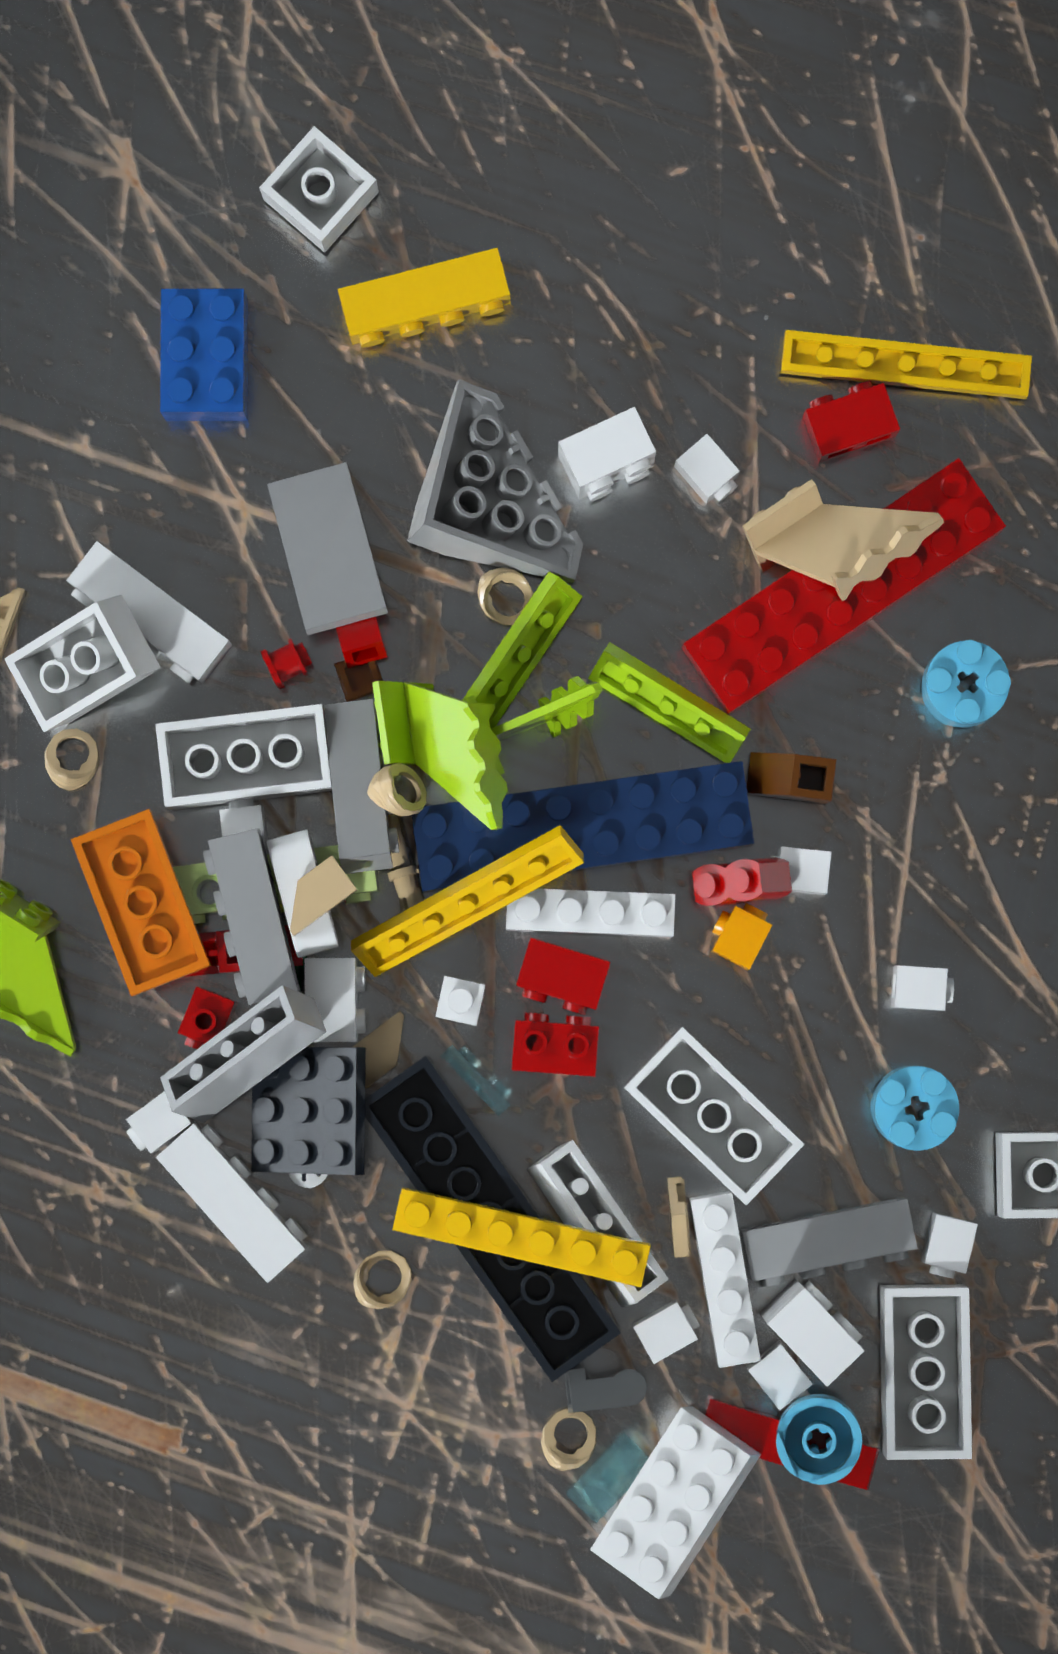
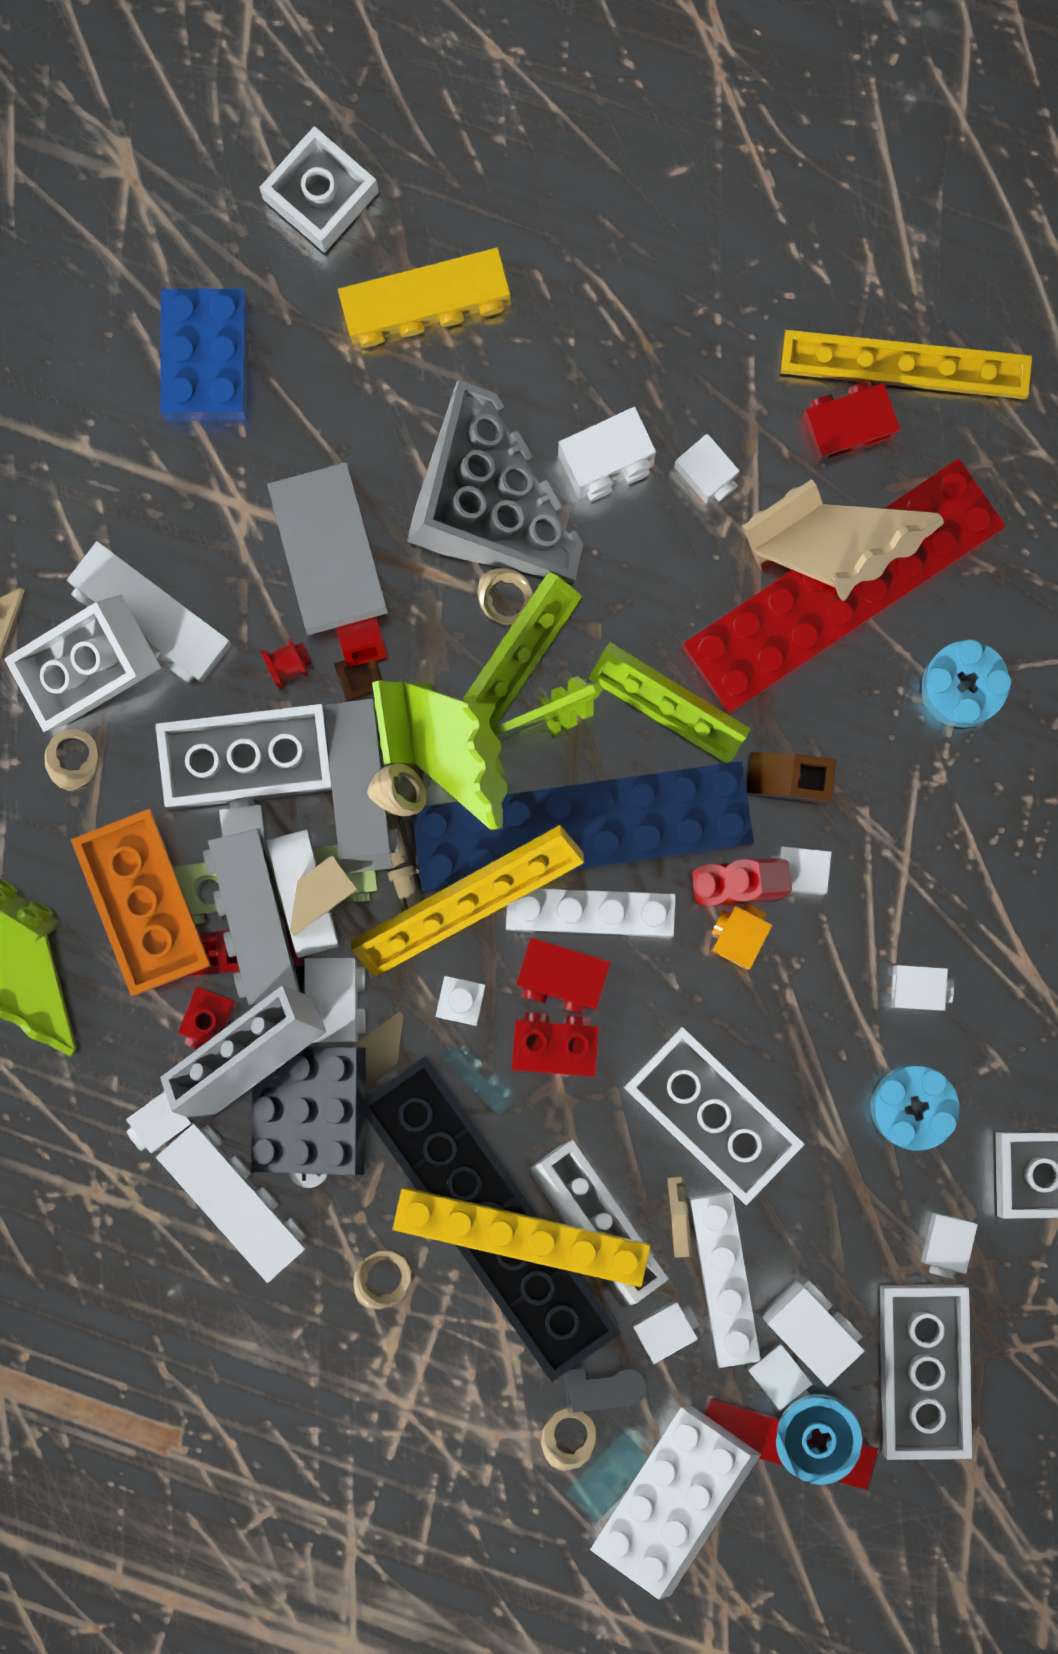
(829, 1240): light grey brick -> none

